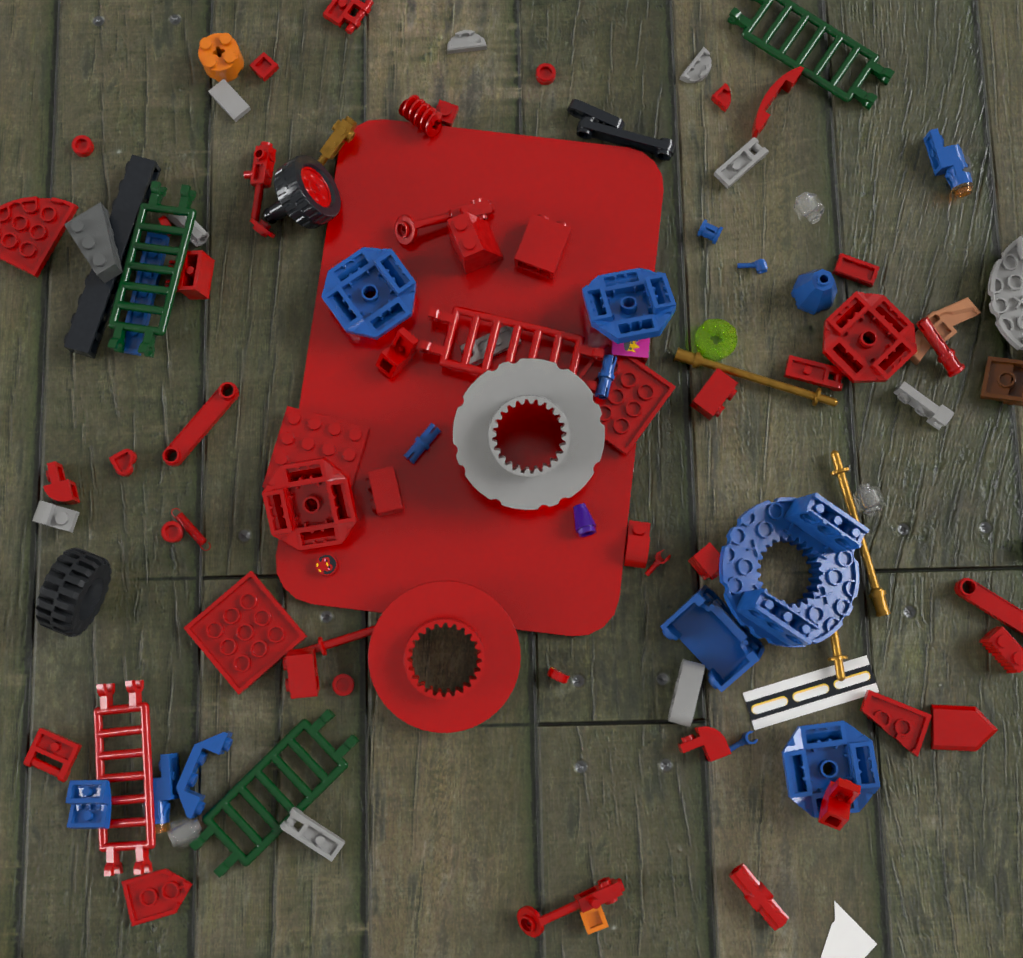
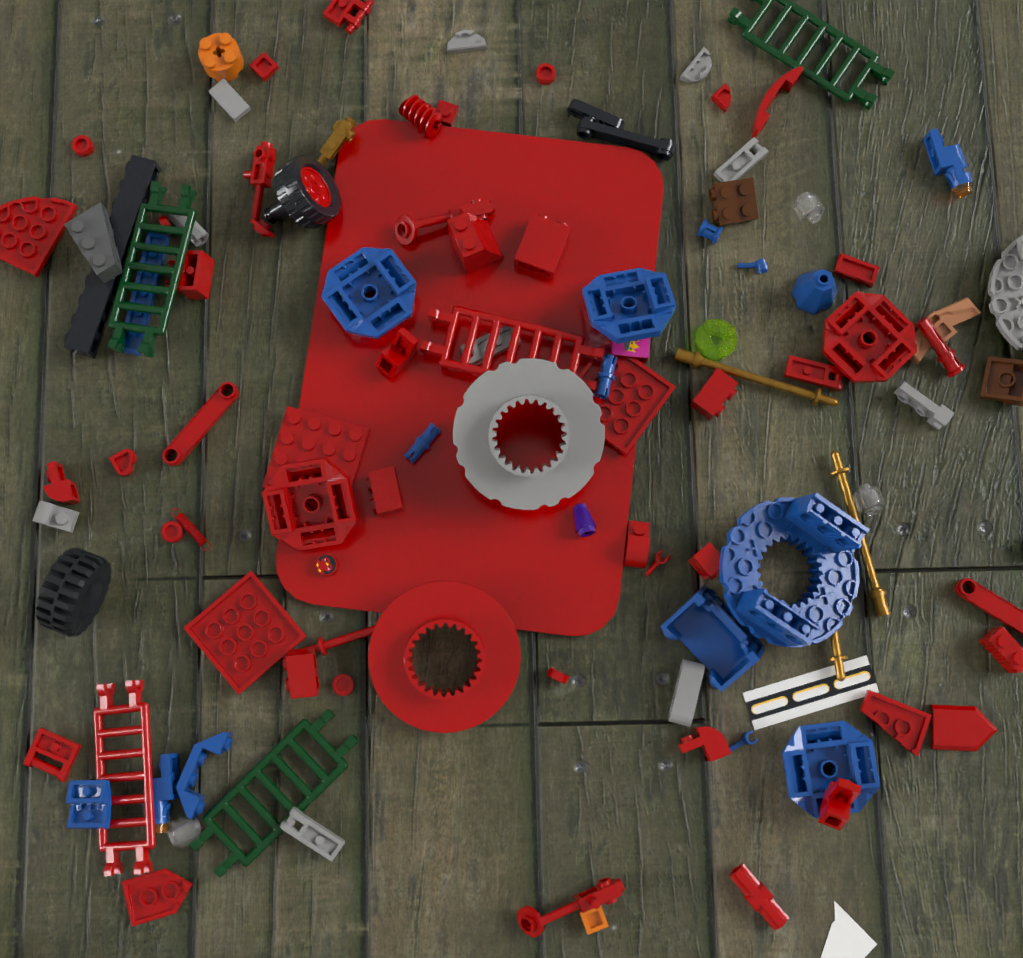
(733, 201): none -> reddish brown plate

